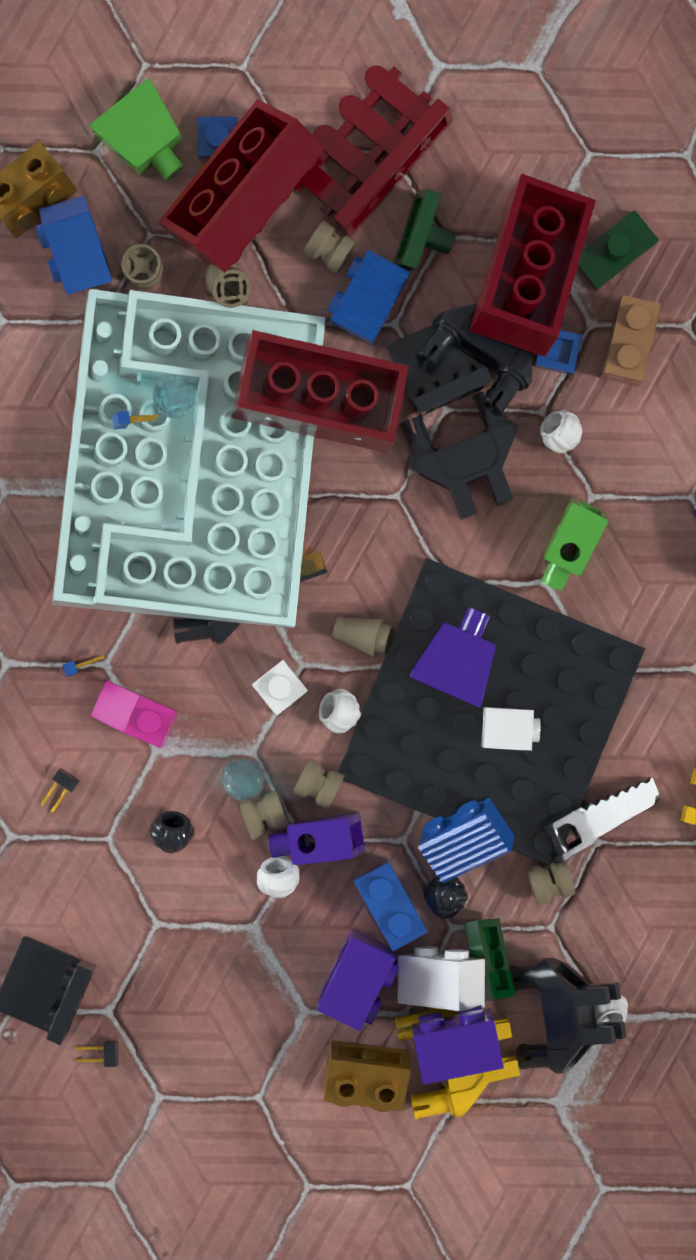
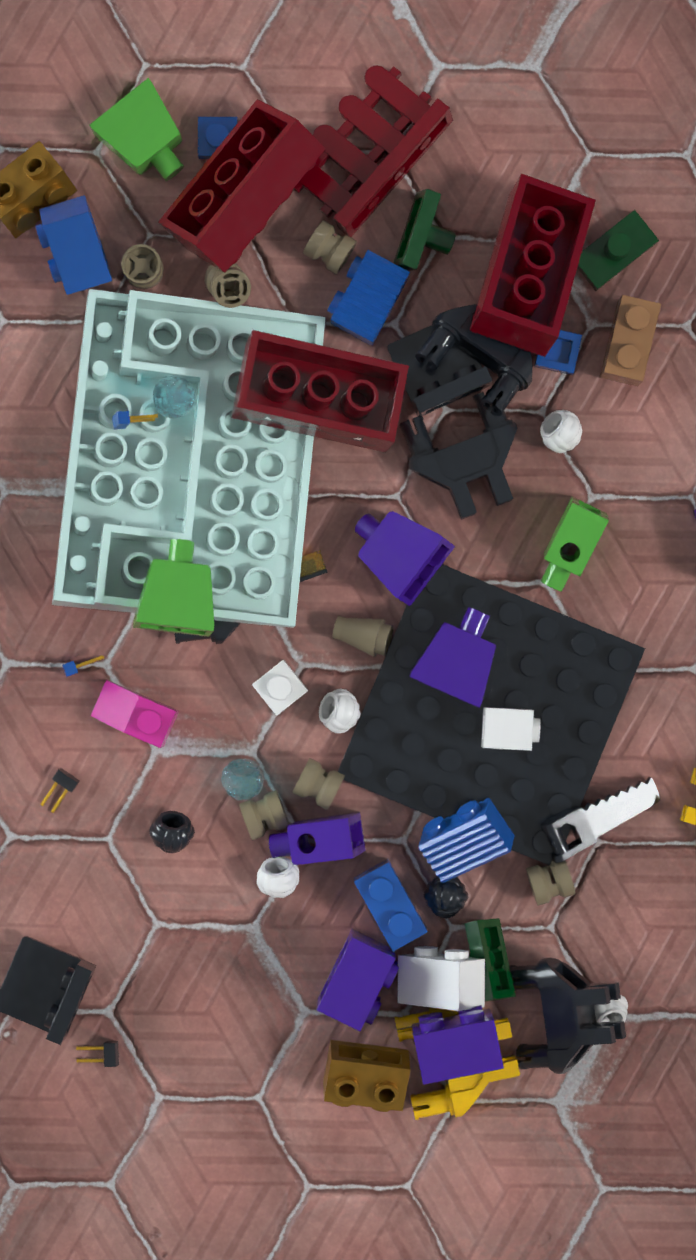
(177, 594): none -> bright green torso
(401, 553): none -> dark purple torso

